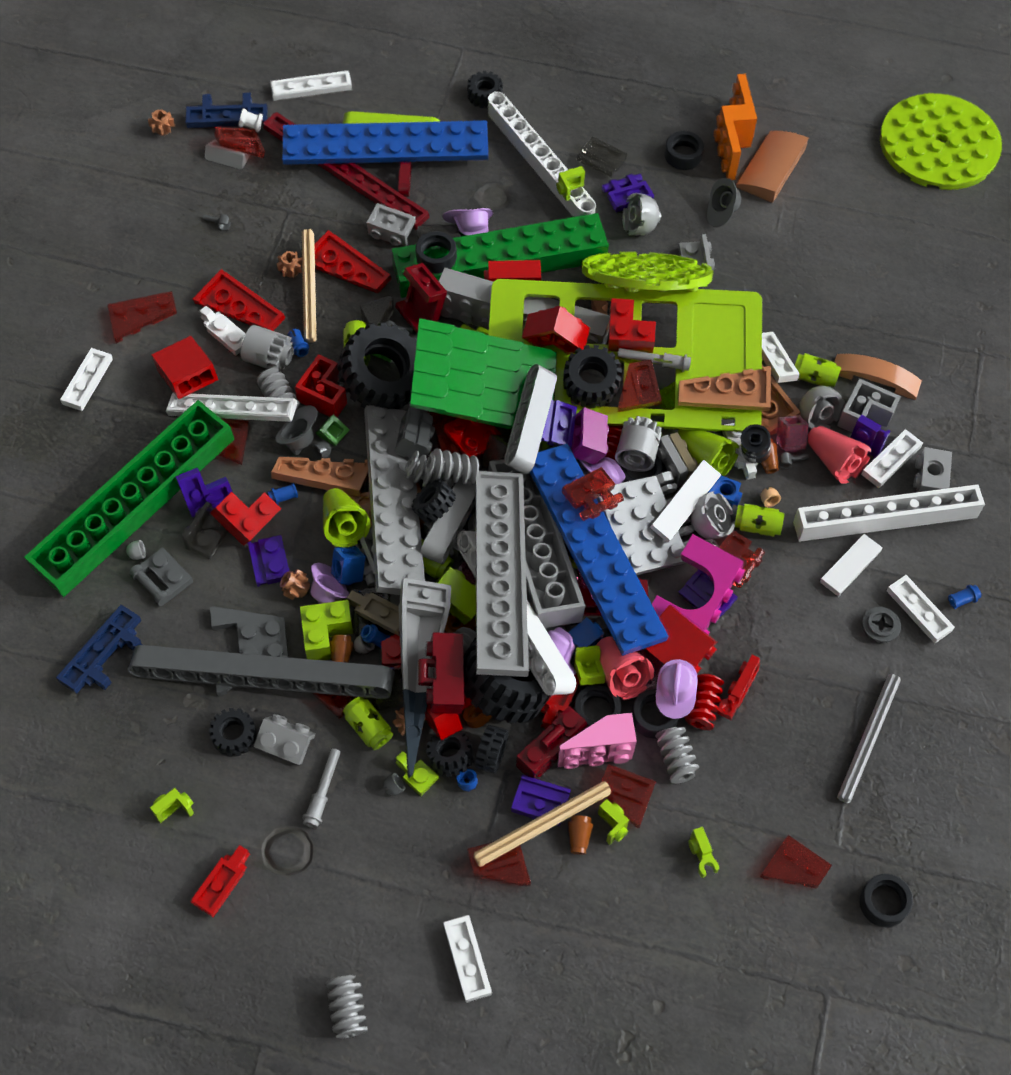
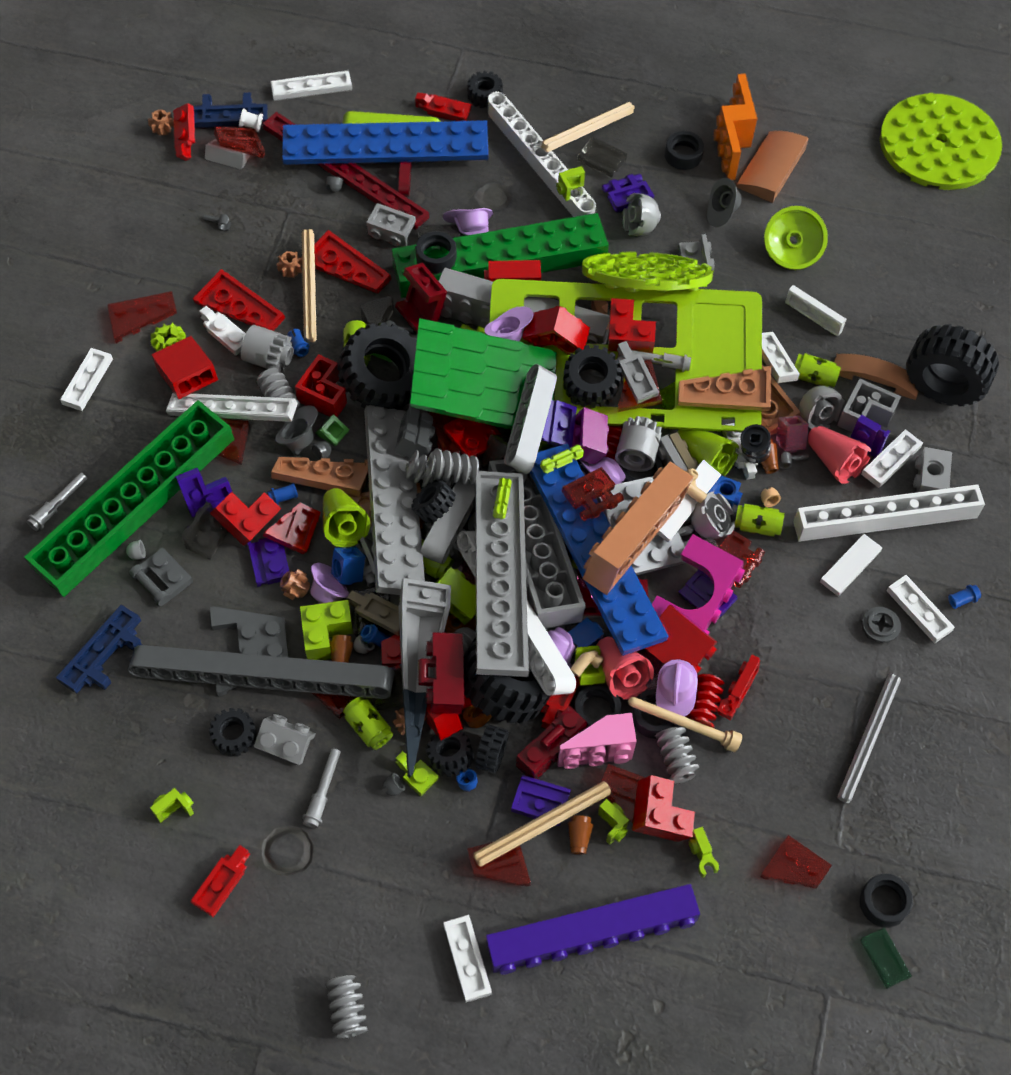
(50, 508): none -> light grey pin
(157, 337): none -> lime gear
(184, 131): none -> red hinge
(295, 528): none -> red wing
(333, 183): none -> dark grey hinge
(443, 107): none -> red hinge
(502, 498): none -> lime axle
(510, 323): none -> lavender piece
(561, 459): none -> lime axle
(584, 660): none -> tan arm
(587, 127): none -> axle
(592, 928): none -> dark purple brick
(636, 373): none -> light grey hinge
(636, 527): none -> nougat brick
(655, 812): none -> brick
(693, 491): none -> tan arm
(729, 739): none -> tan piece
(805, 227): none -> lime dish
(815, 310): none -> white tile
(885, 958): none -> clear green tile
(952, 365): none -> black tyre

